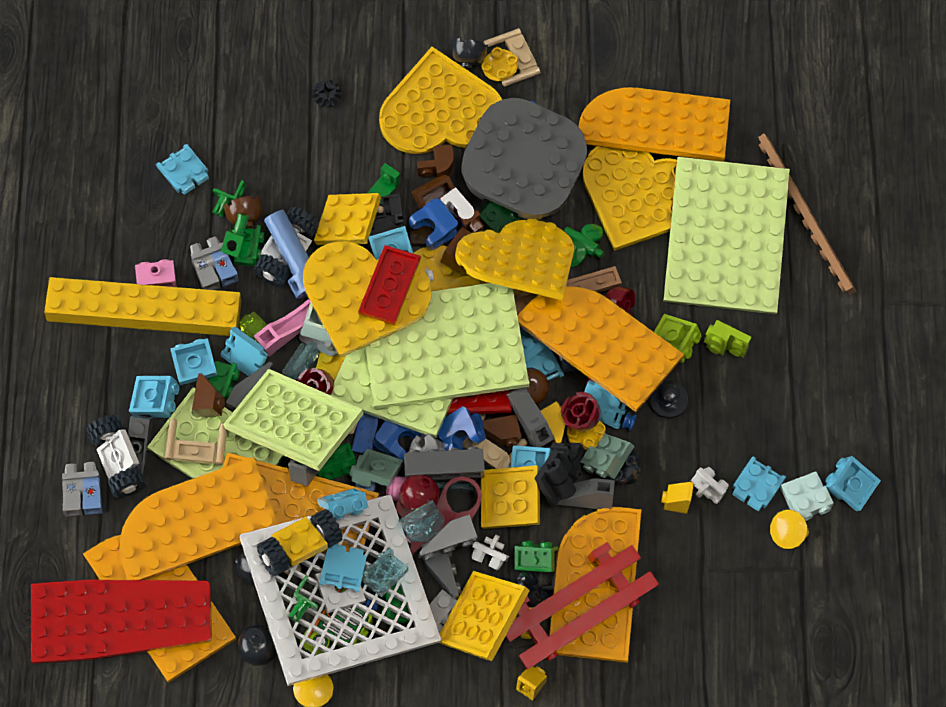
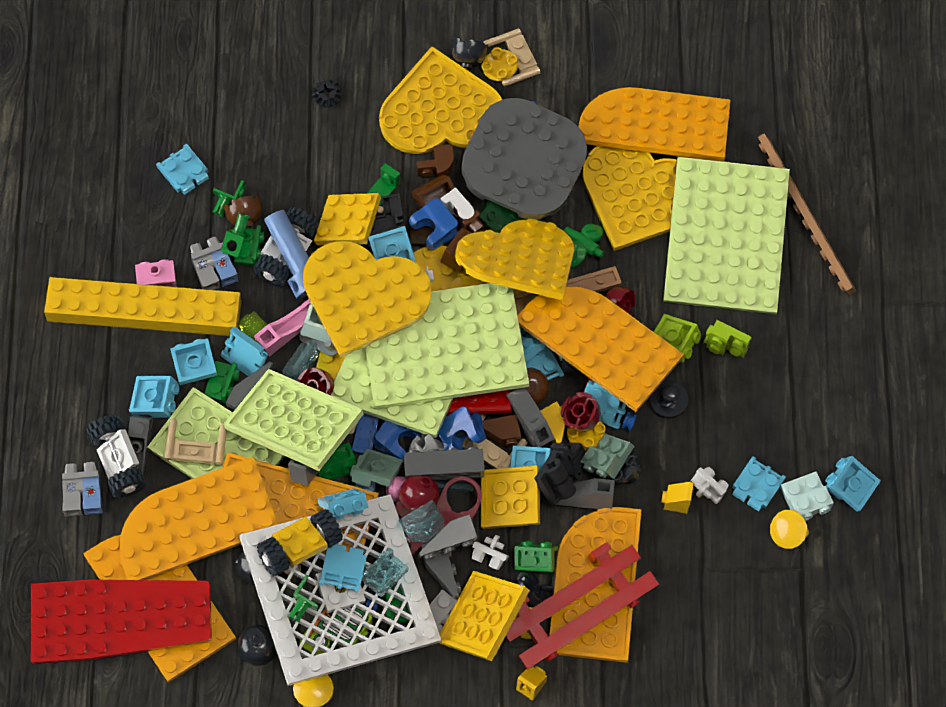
(207, 398): reddish brown slope -> none
(389, 285): red tile -> none

